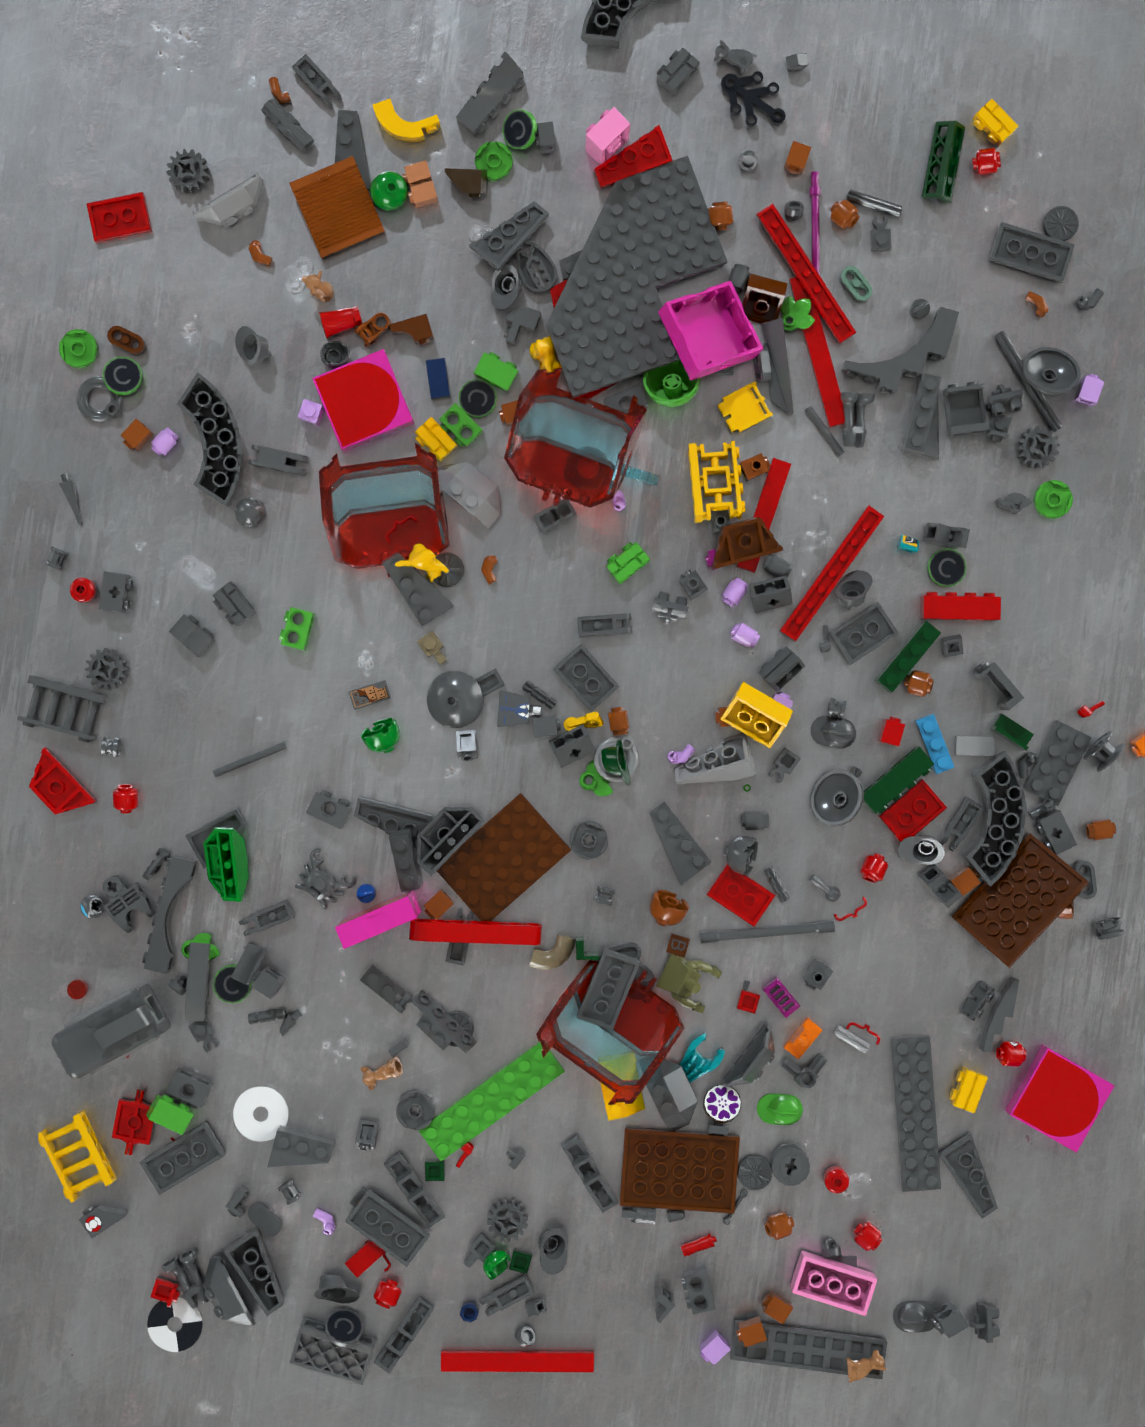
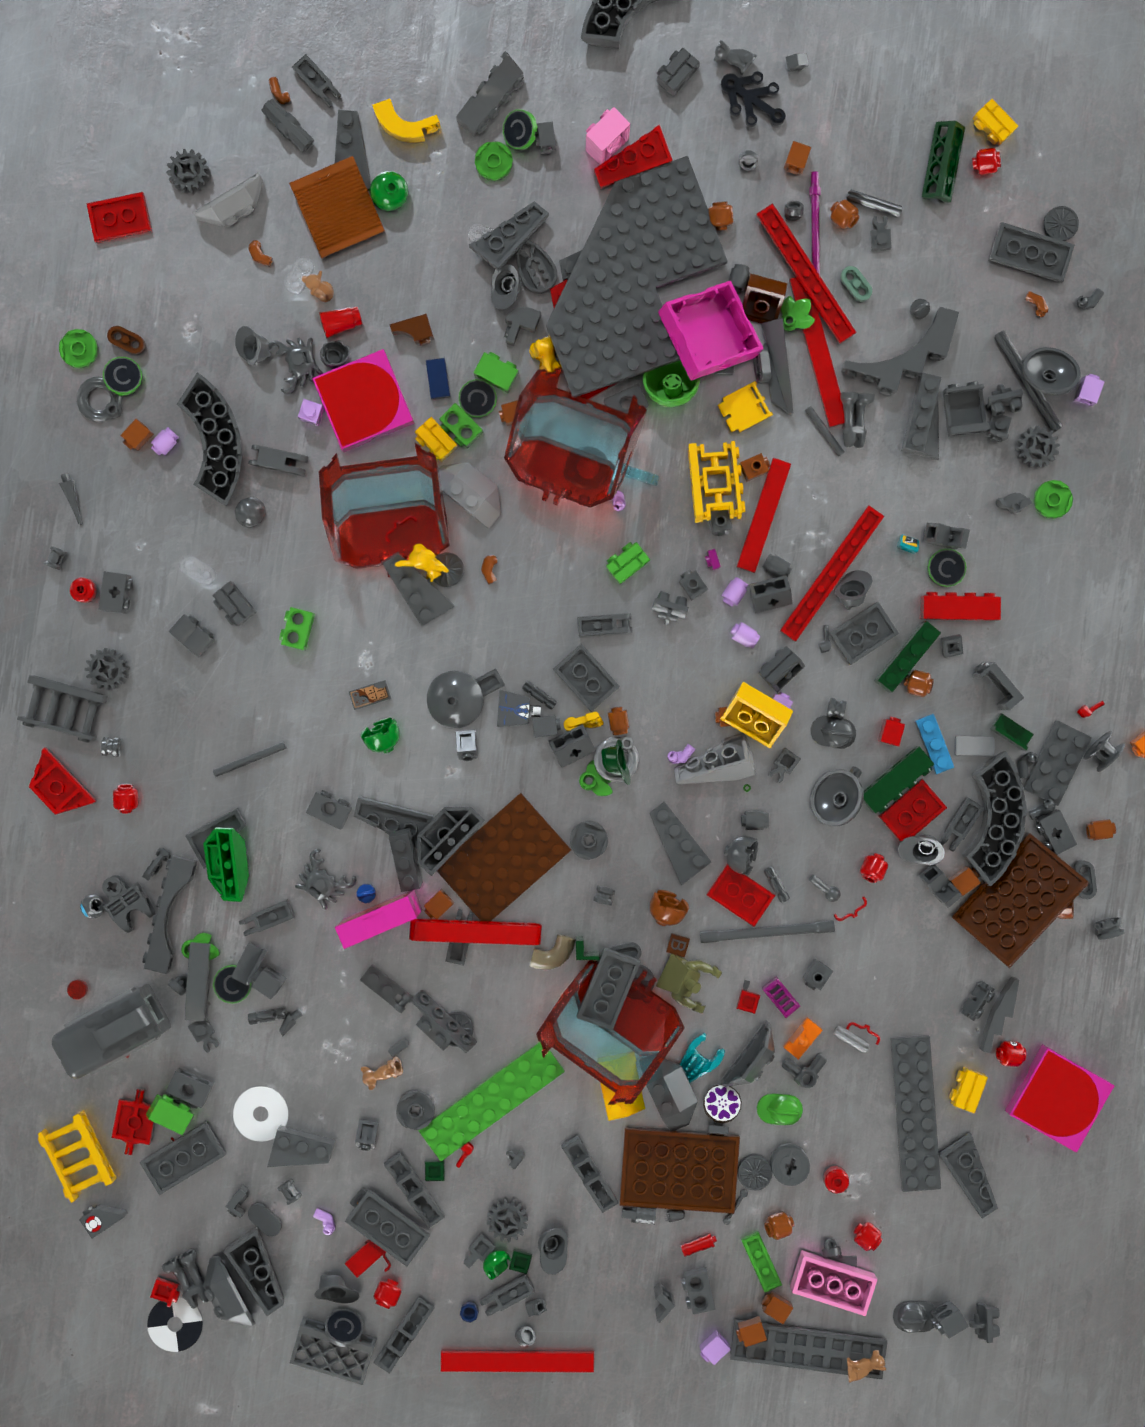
(299, 360): none -> dark grey animal
(372, 329): dark orange piece -> none
(421, 184): nougat piece -> none
(431, 646): dark tan plate -> none
(469, 180): dark brown slope -> none
(554, 515): dark grey brick -> none
(744, 542): reddish brown wing -> none
(761, 1262): none -> bright green tile

